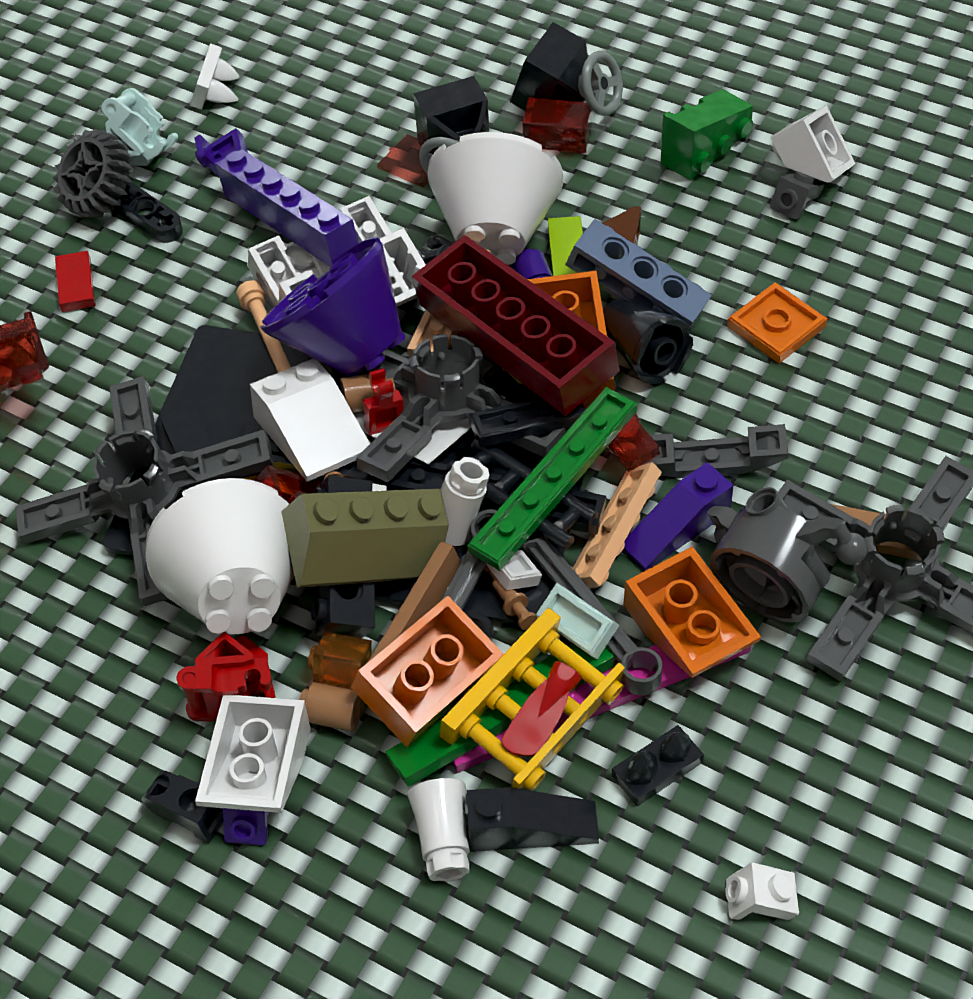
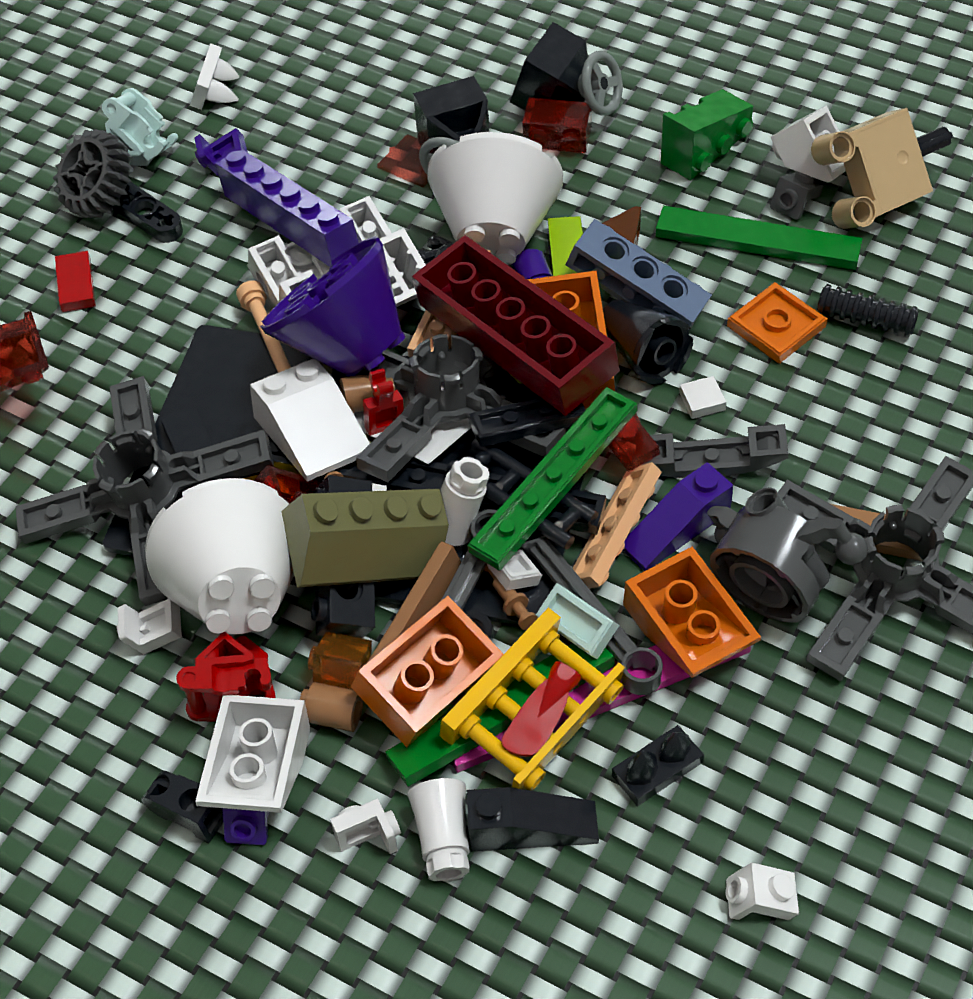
(150, 627): none -> white bracket
(365, 822): none -> white bracket
(702, 397): none -> white tile
(759, 237): none -> green tile
(867, 310): none -> black piece
(881, 165): none -> tan piece

